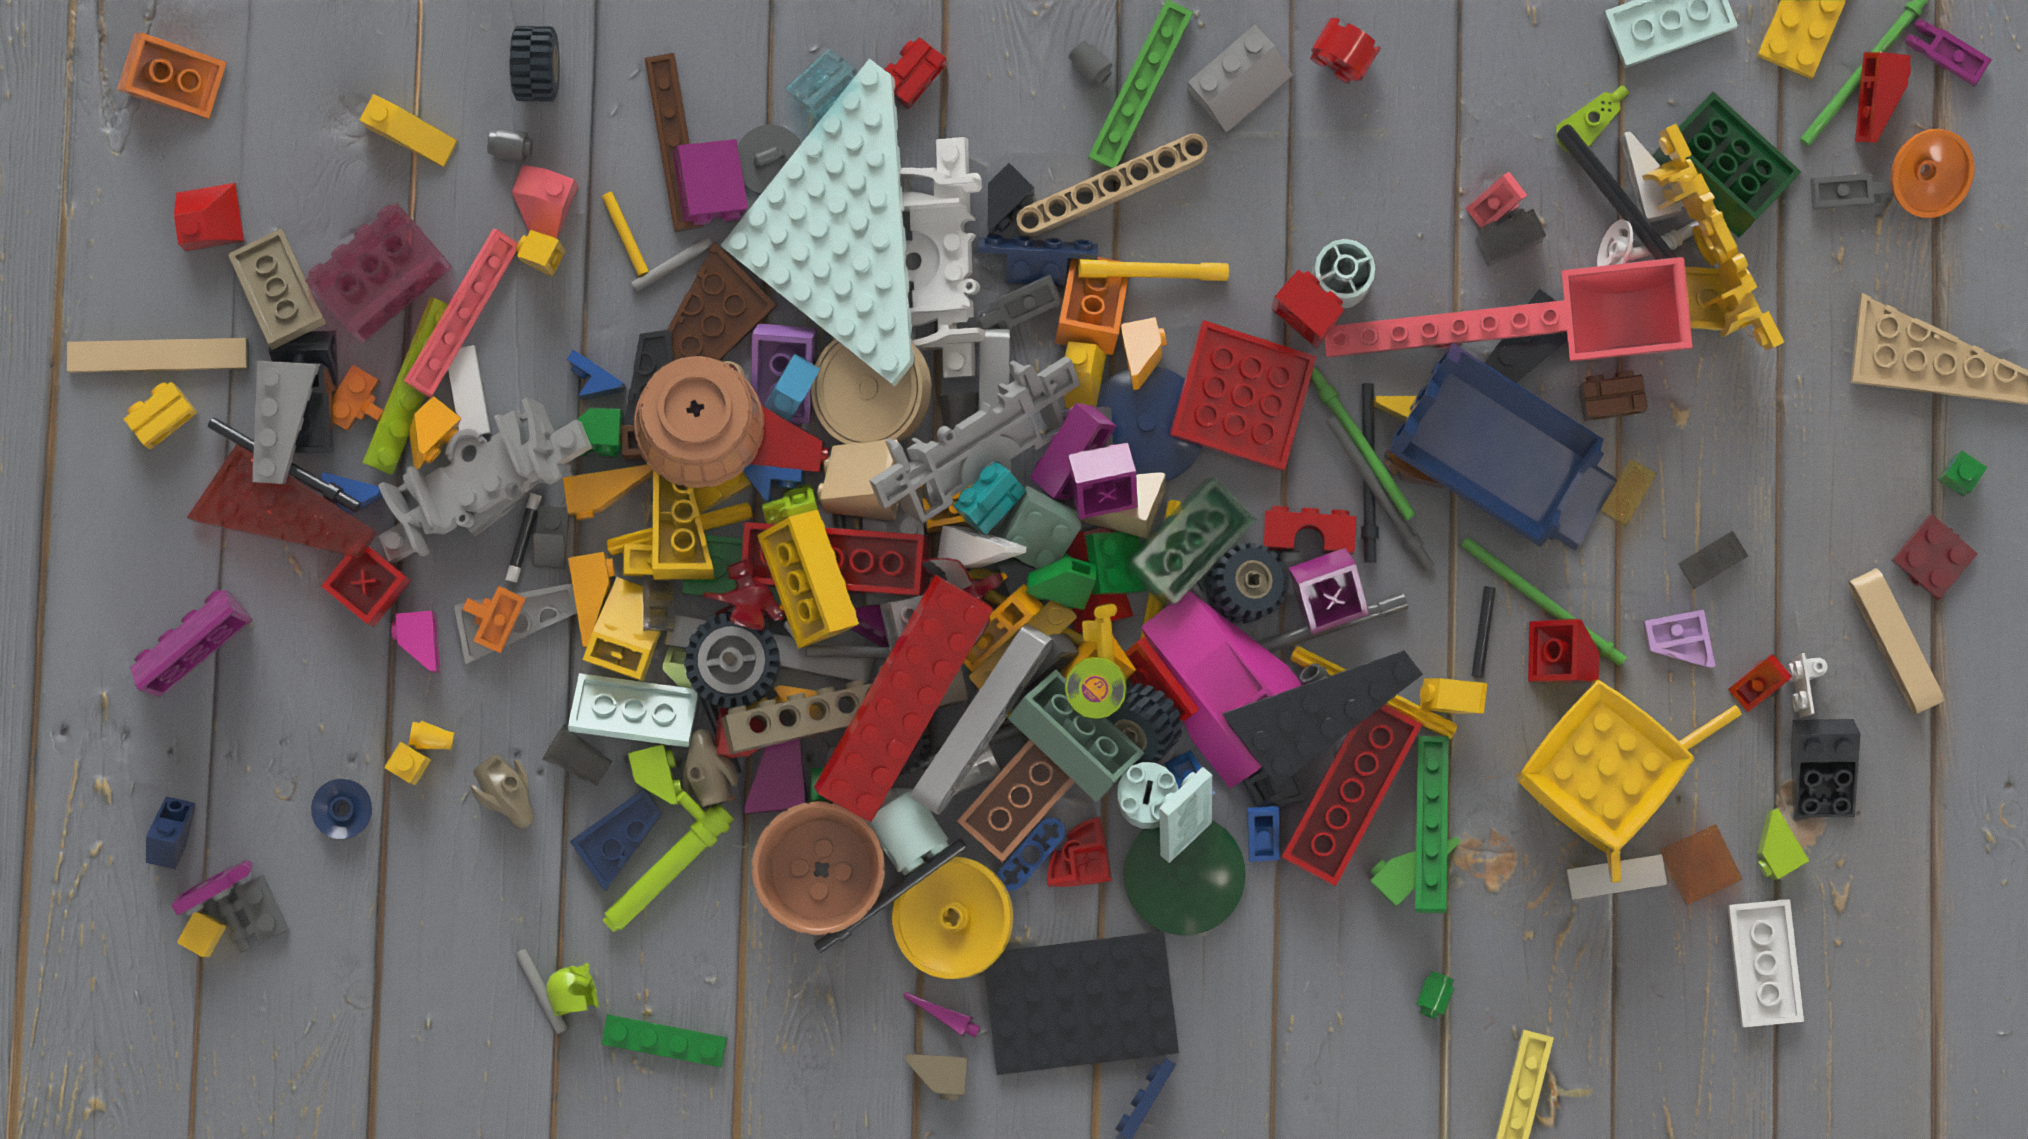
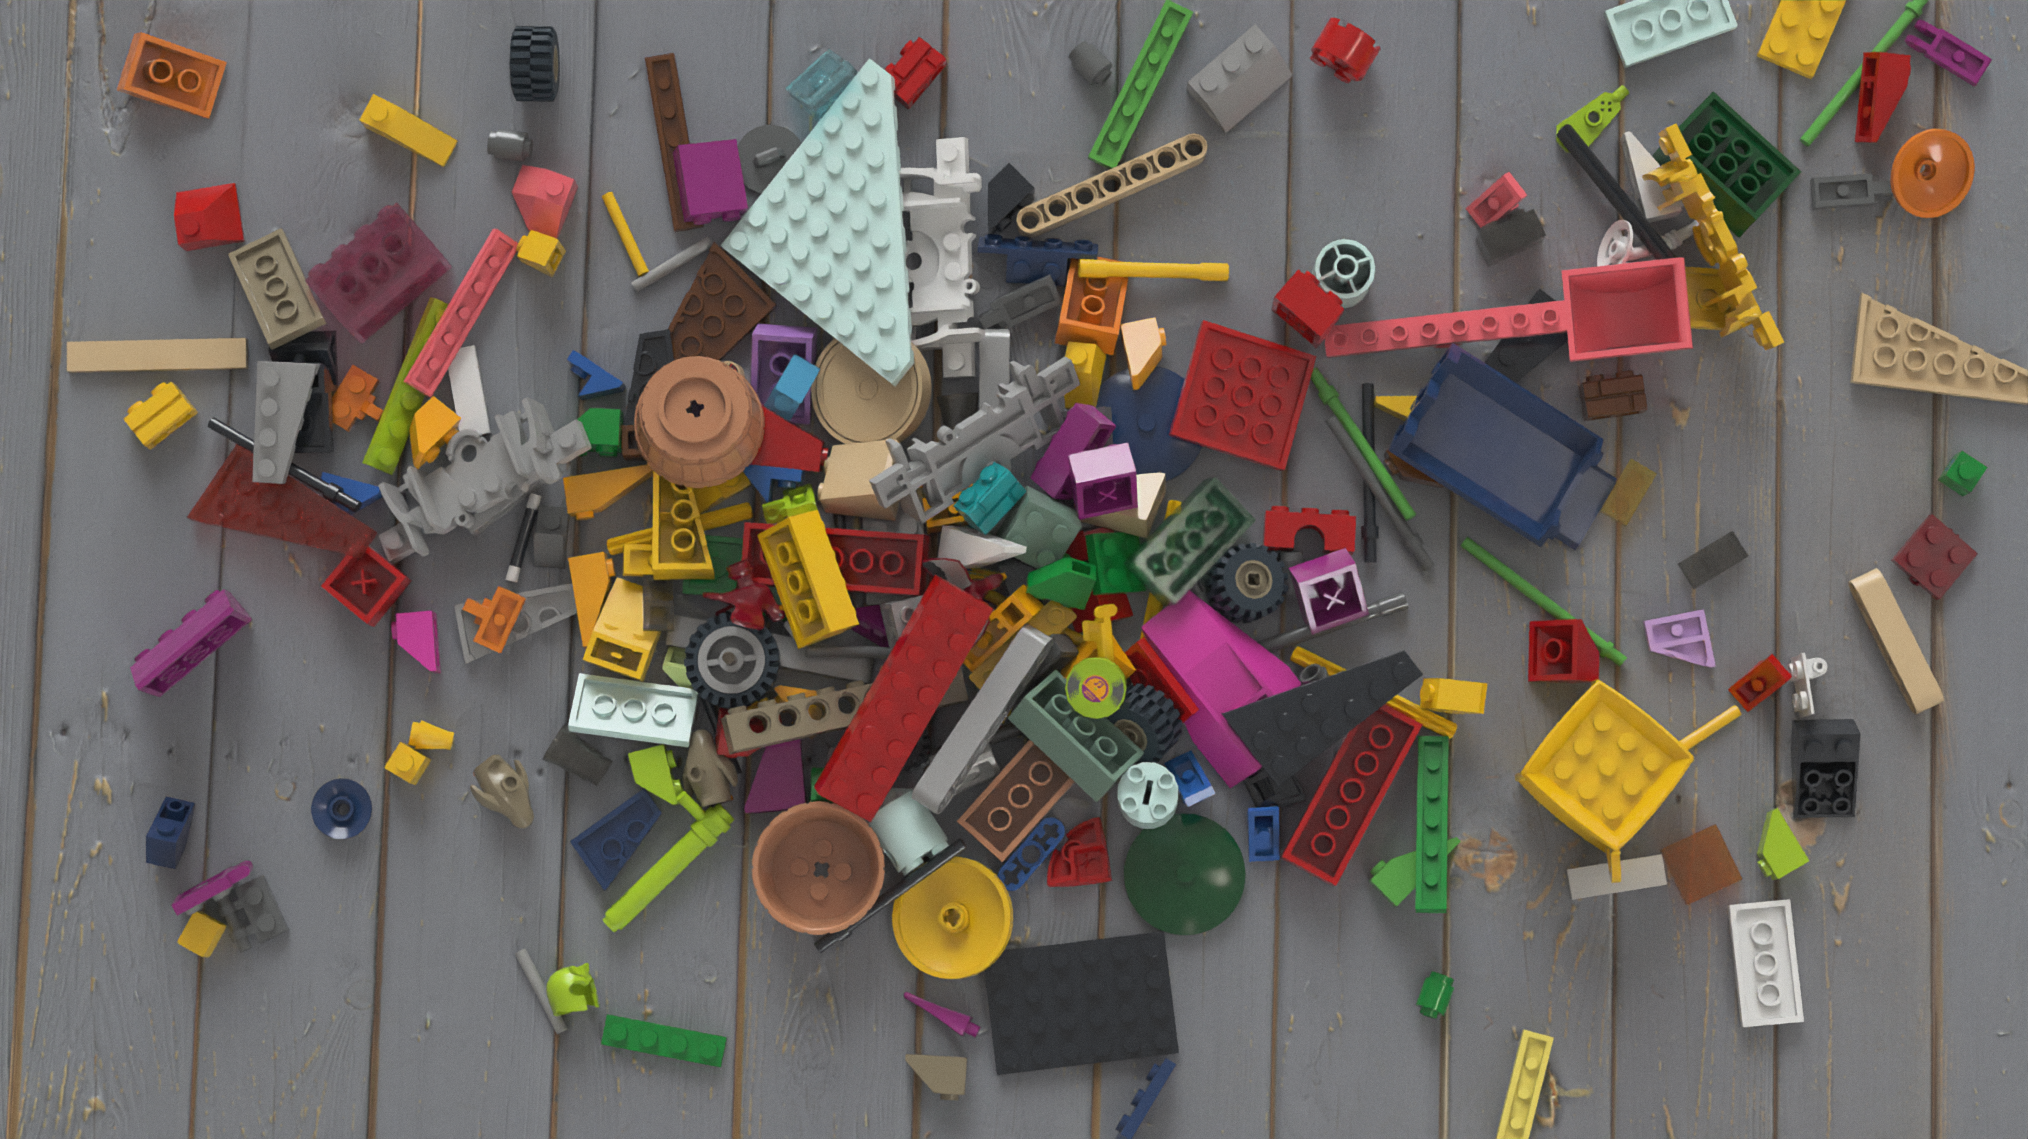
(1185, 814): light aqua plate -> none
(1483, 631): black bar -> none

